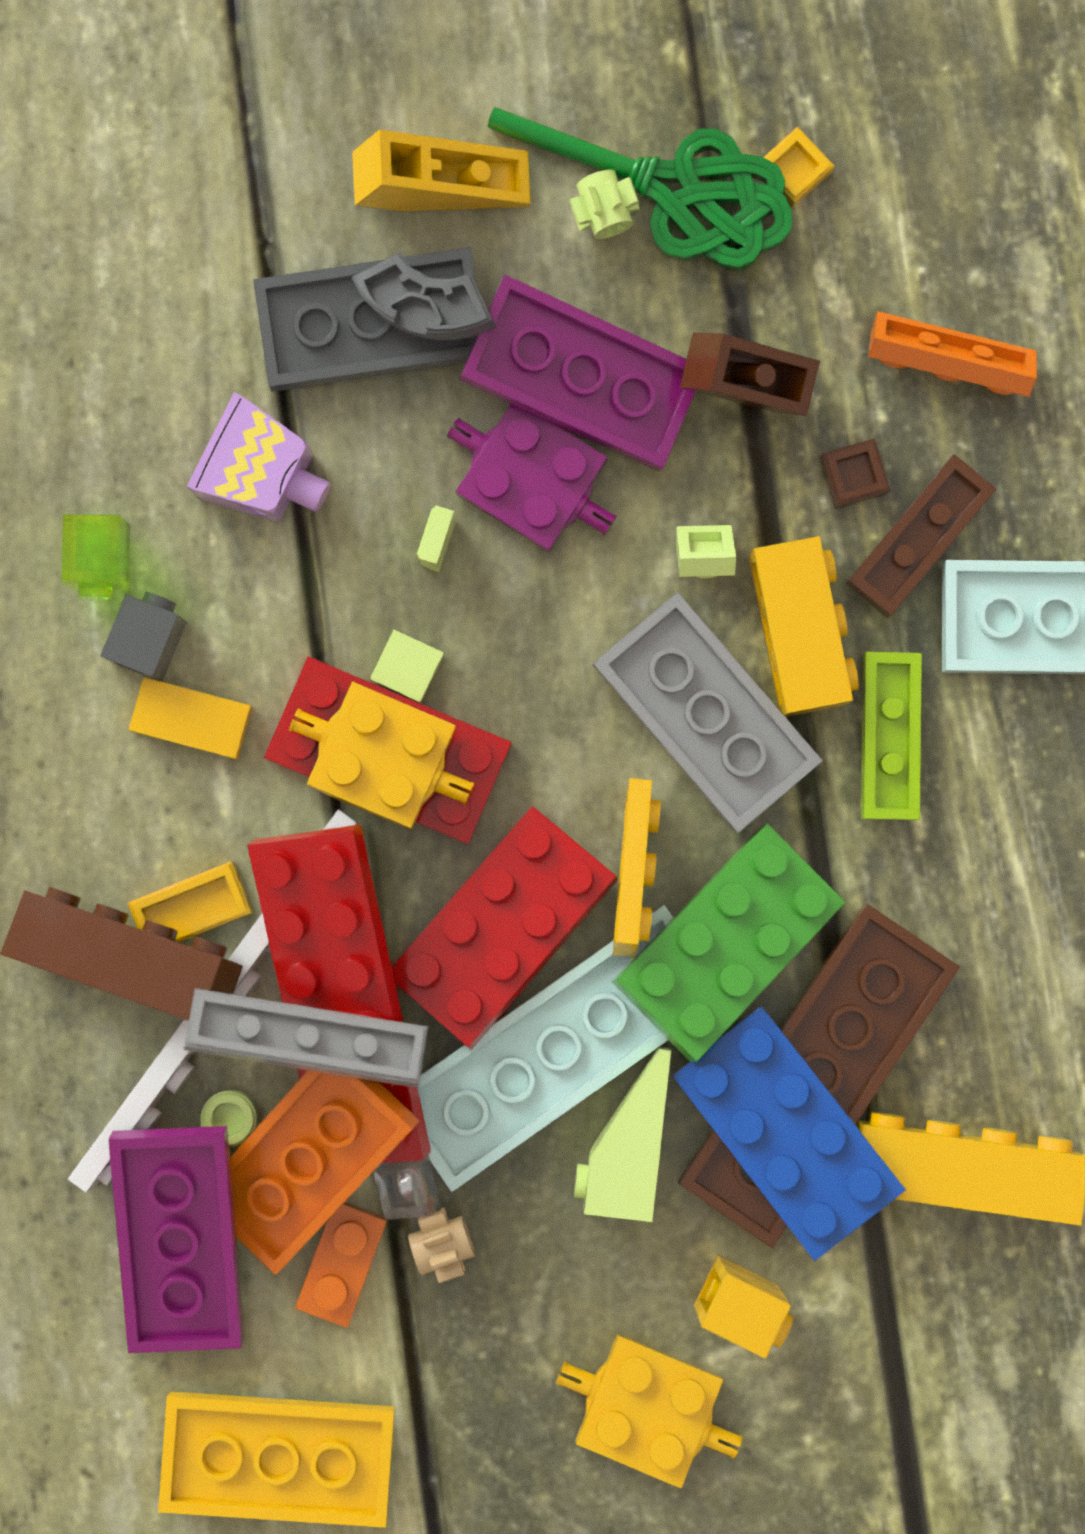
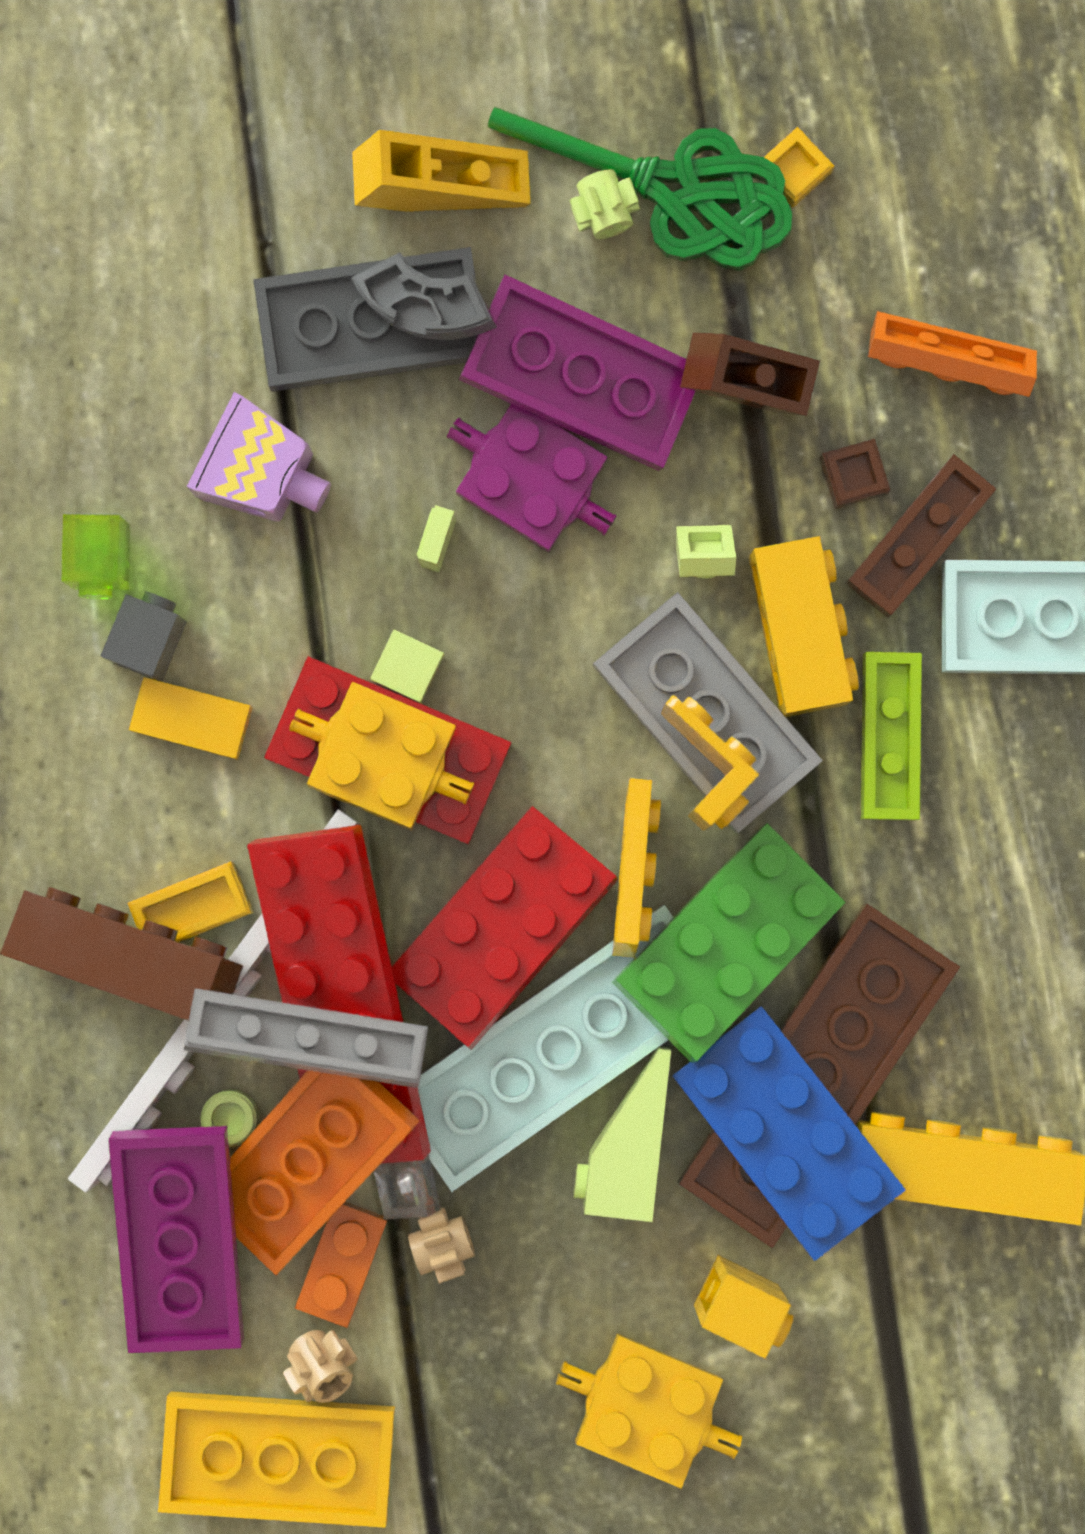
(320, 1366): none -> tan gear
(730, 757): none -> yellow bracket

